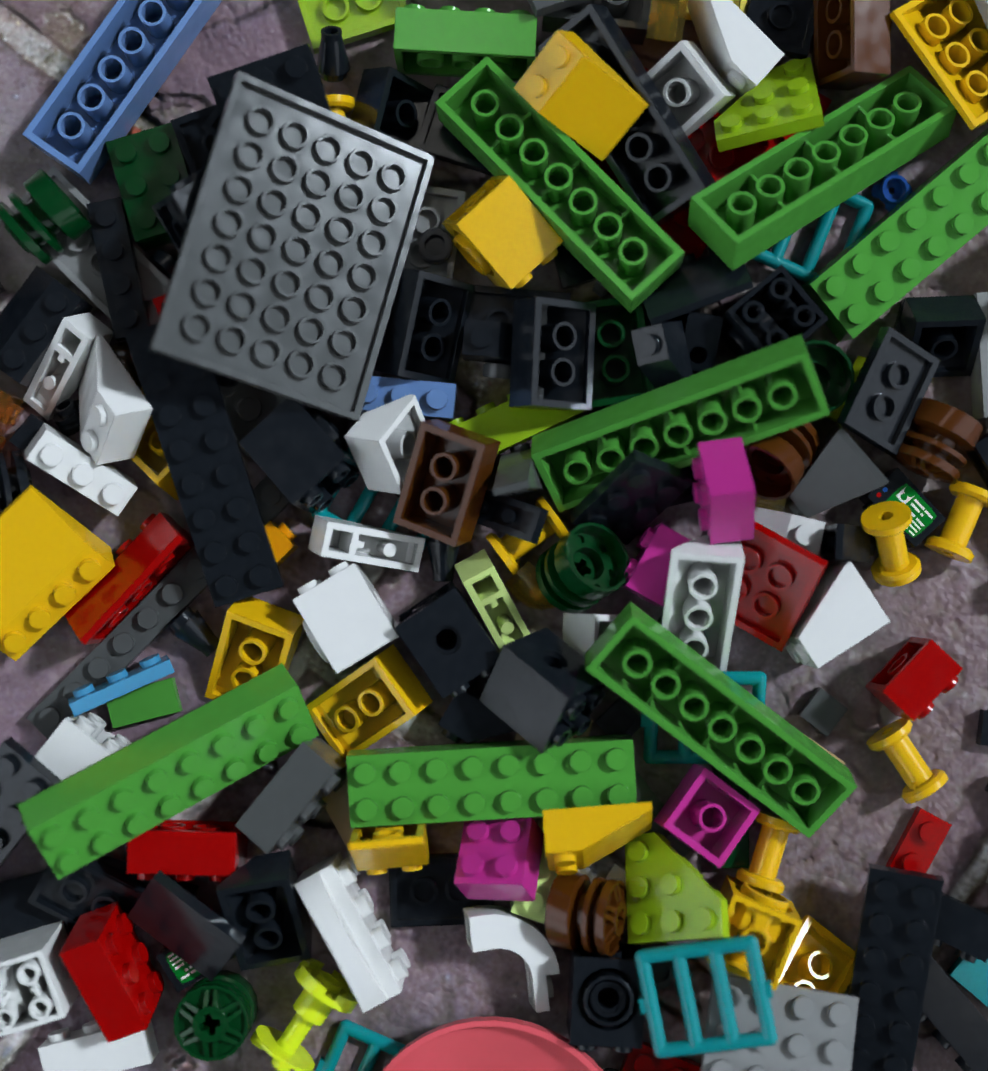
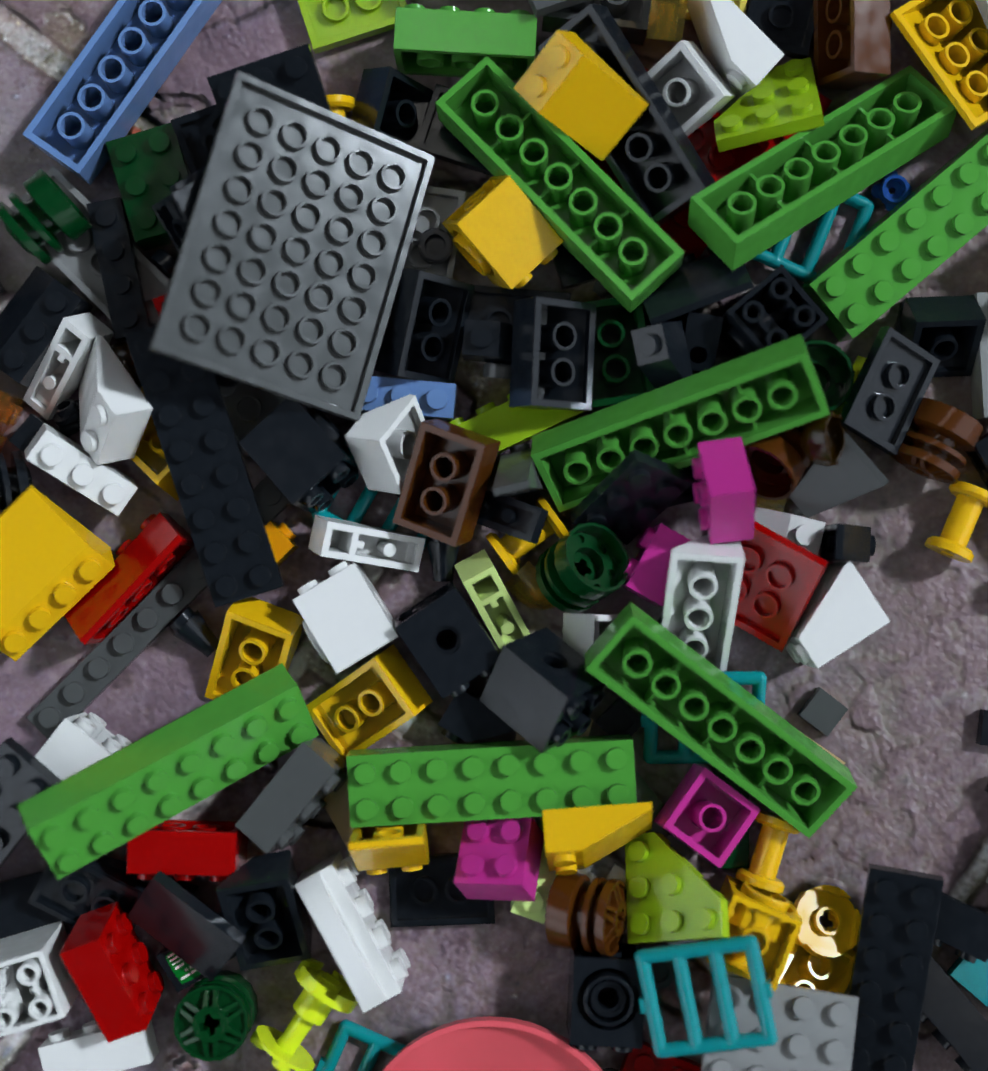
(119, 684): dark azure plate -> none
(145, 703): bright green tile -> none
(332, 55): black cone -> none
(498, 928): white arch -> none
(819, 440): none -> dark brown hair
(846, 920): none -> yellow plate
(887, 523): yellow piece -> none
(907, 760): yellow piece -> none
(915, 678): red brick -> none
(919, 842): red plate -> none
(924, 514): brick -> none

